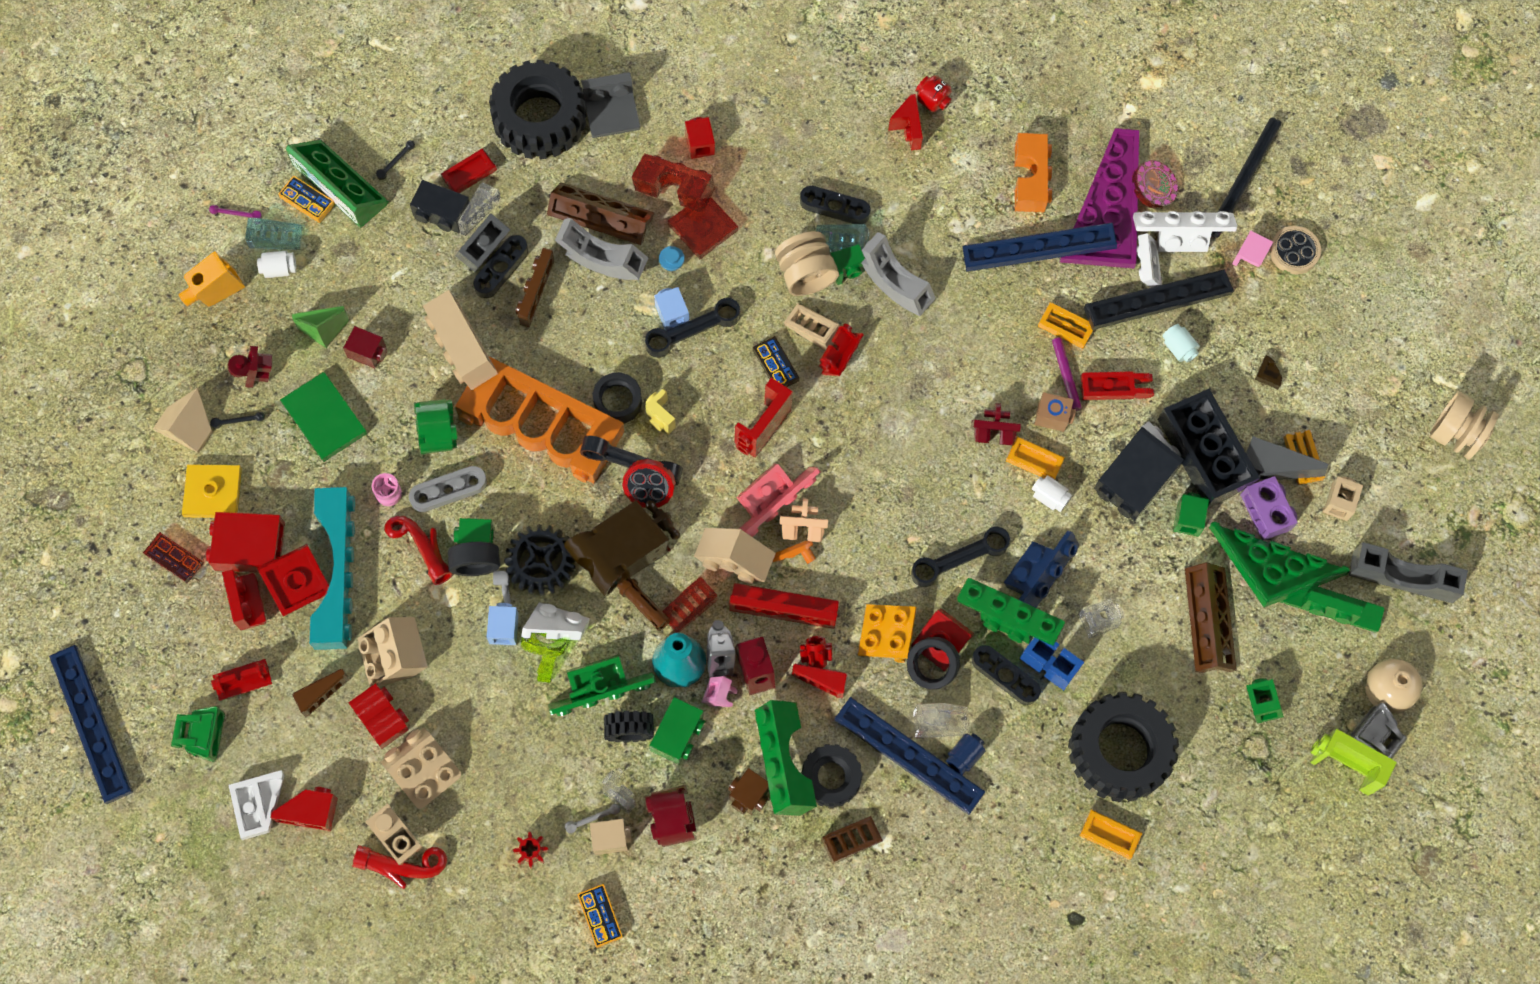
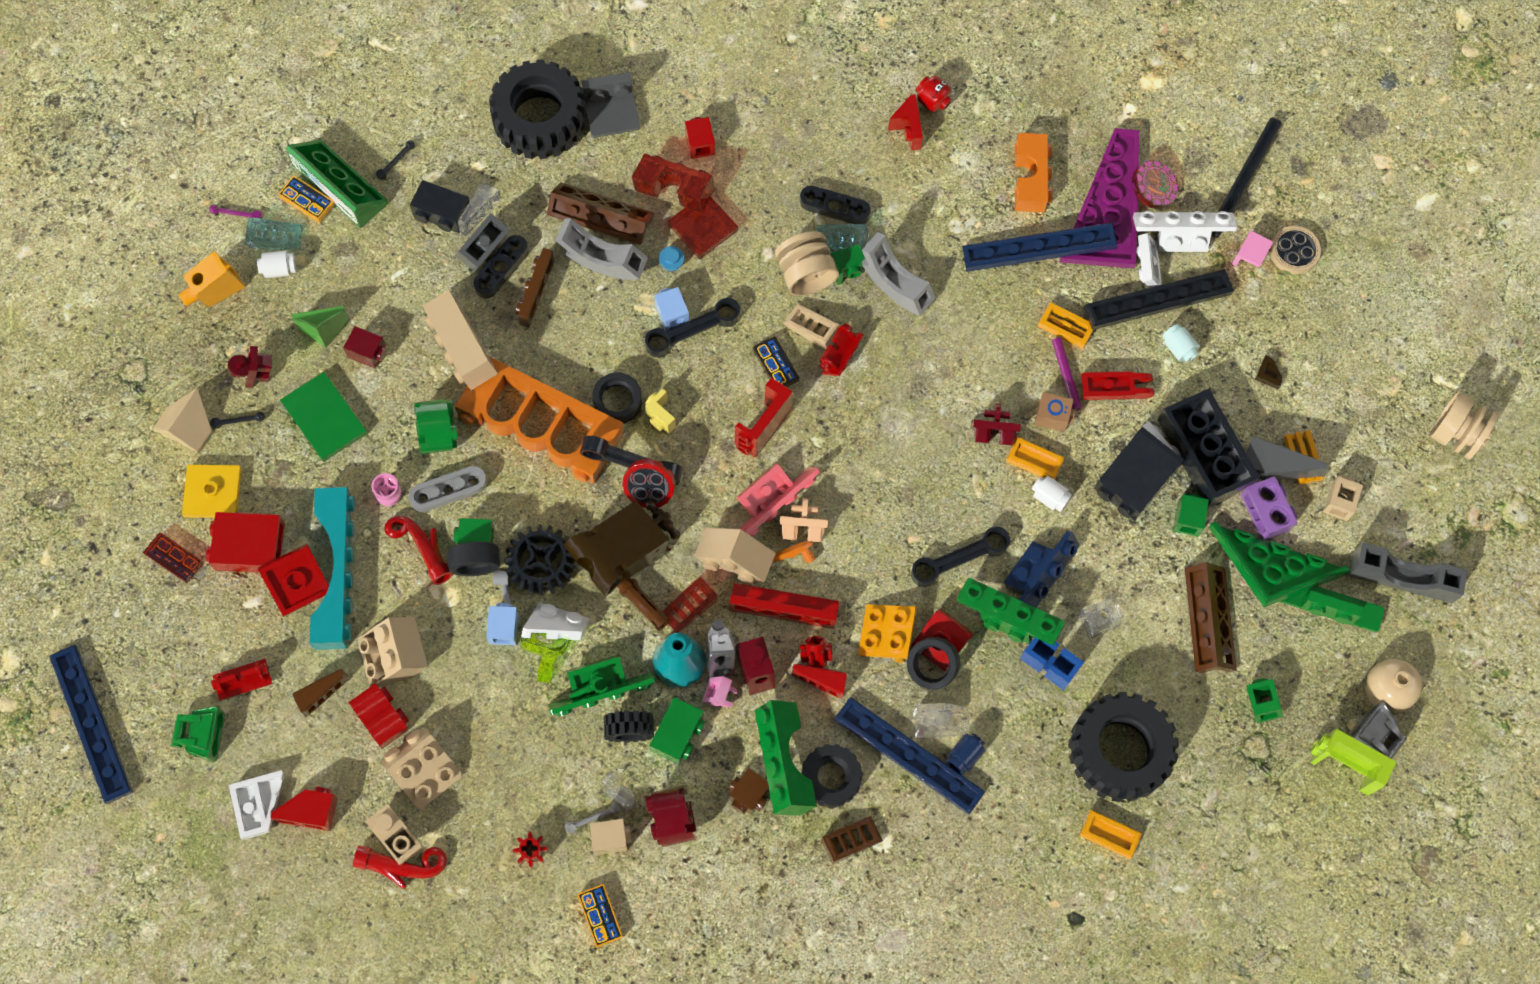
(244, 600): red bracket -> none
(469, 171): red tile -> none
(1006, 686): black beam -> none

